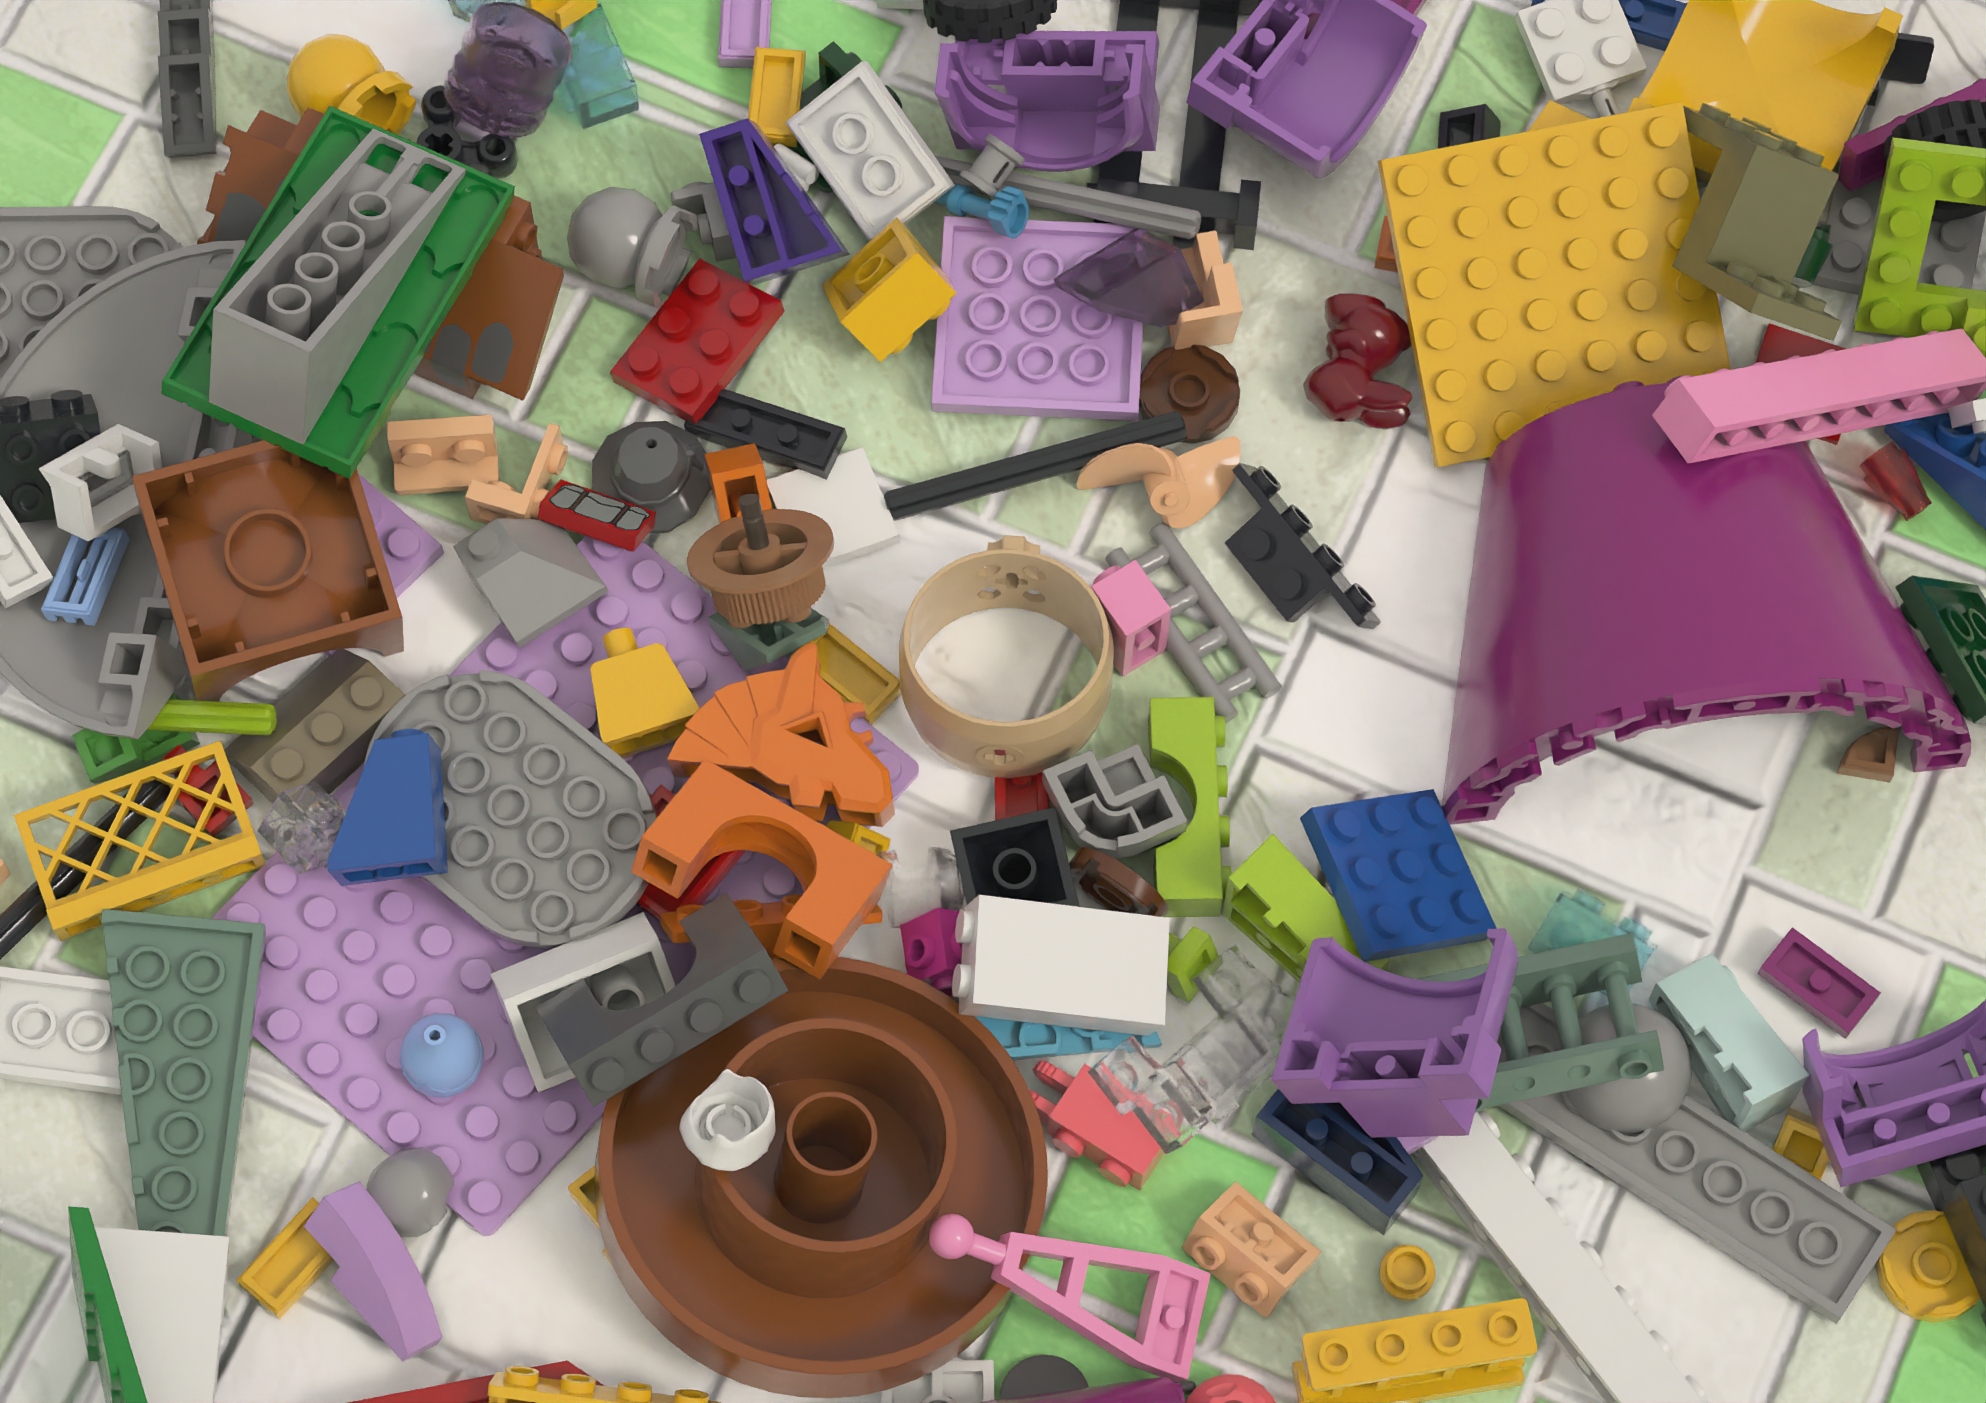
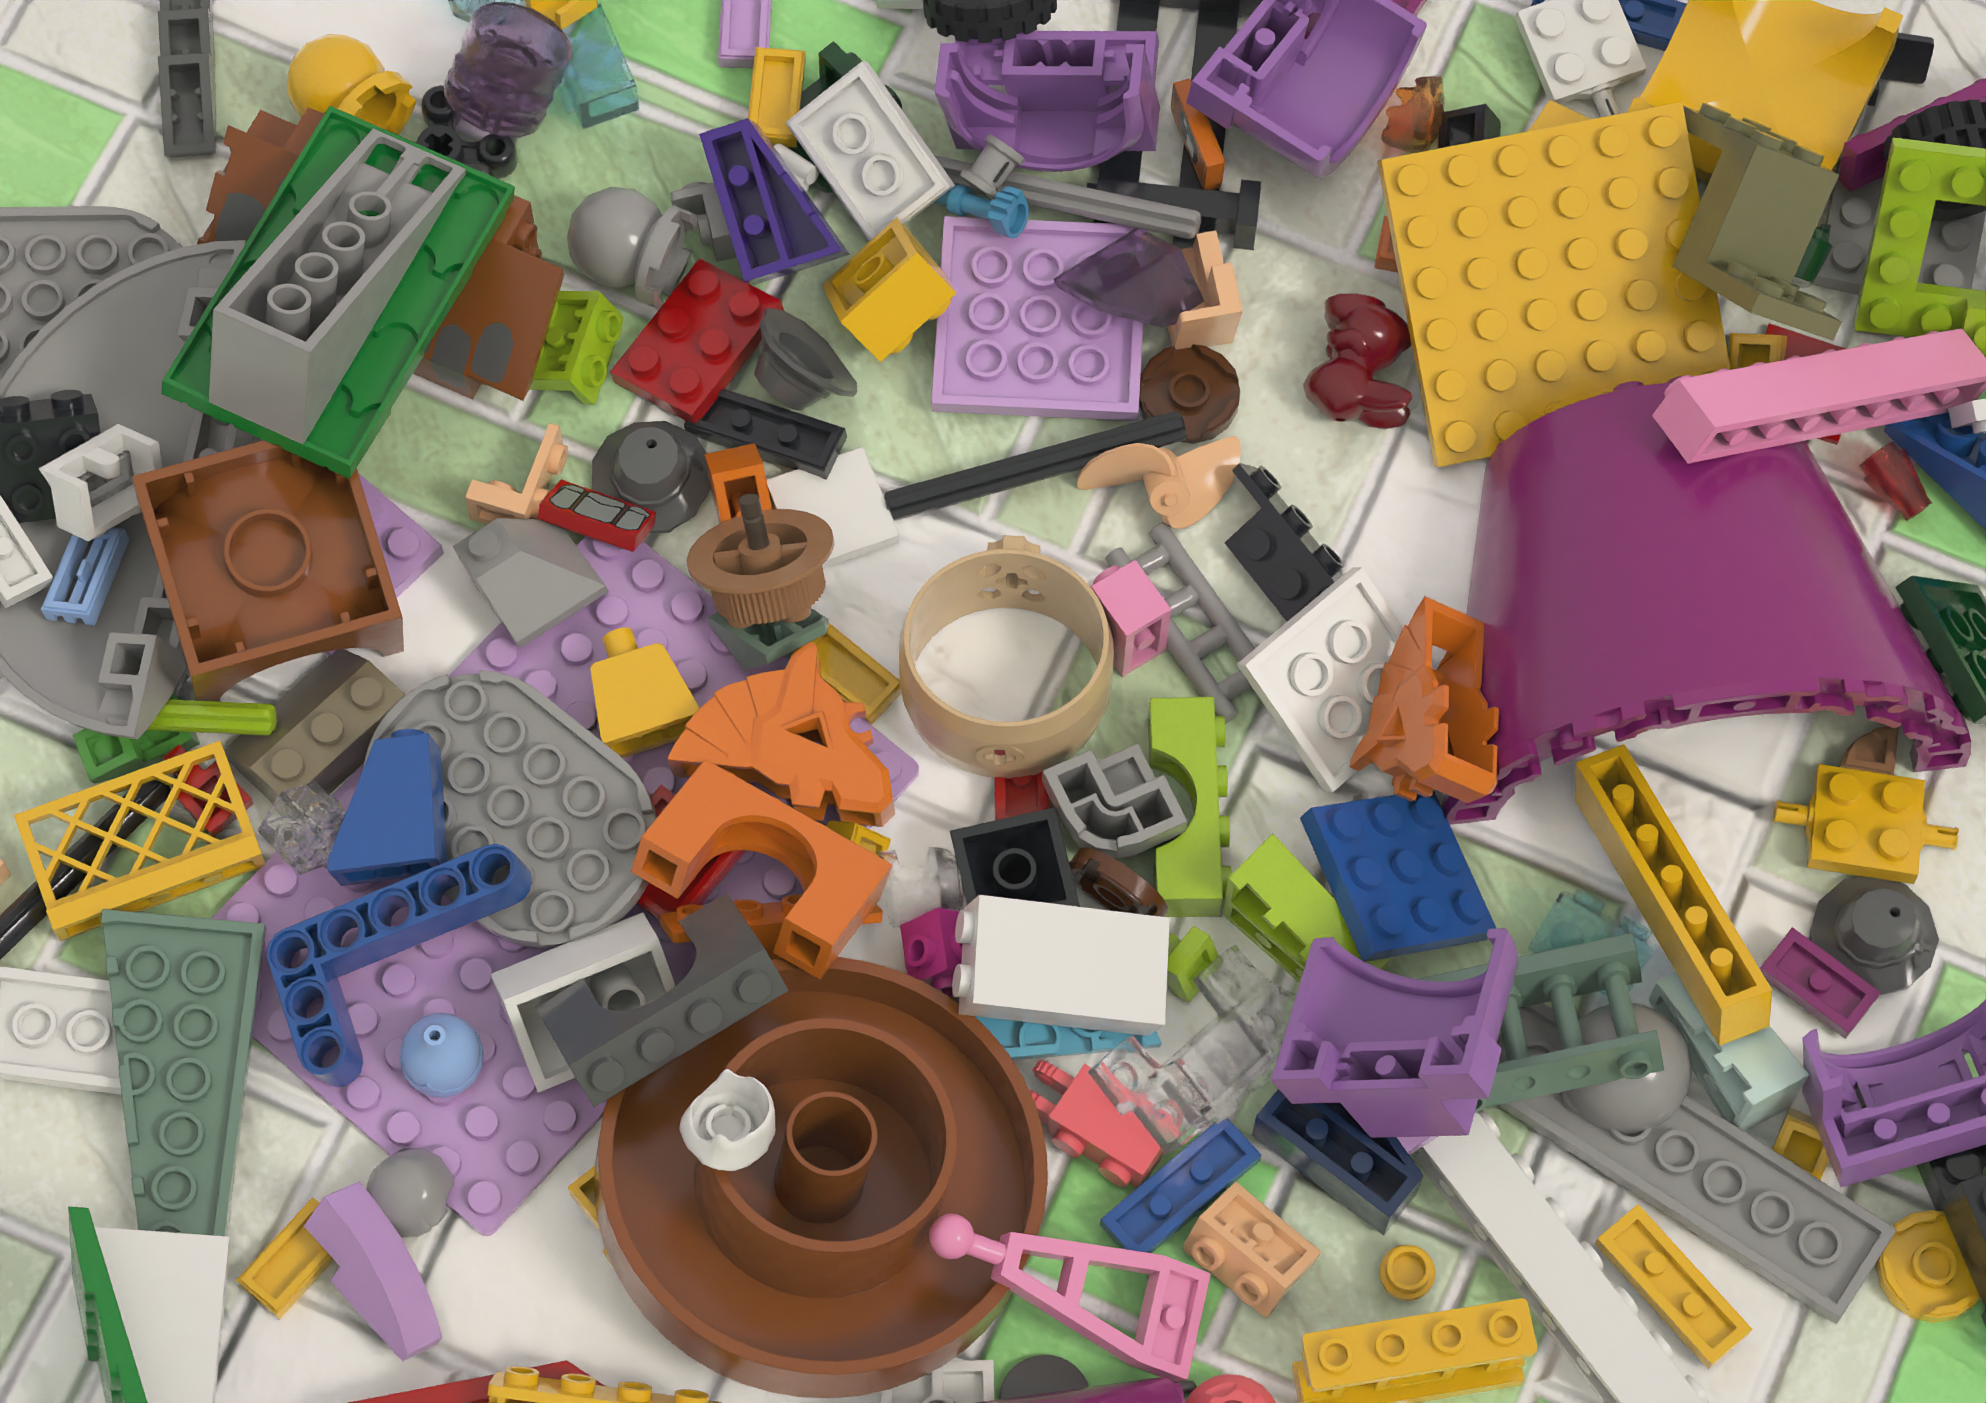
(377, 941): none -> blue beam
(442, 453): light nougat bracket -> none
(578, 345): none -> lime bracket
(798, 362): none -> dark grey hat
(1181, 1188): none -> blue plate
(1198, 138): none -> orange tile
(1324, 673): none -> white plate
(1419, 118): none -> clear orange hair
(1429, 722): none -> orange animal
(1673, 895): none -> yellow brick
(1673, 1286): none -> yellow plate
(1753, 348): none -> yellow slope
(1861, 933): none -> dark grey hat
(1866, 824): none -> yellow plate

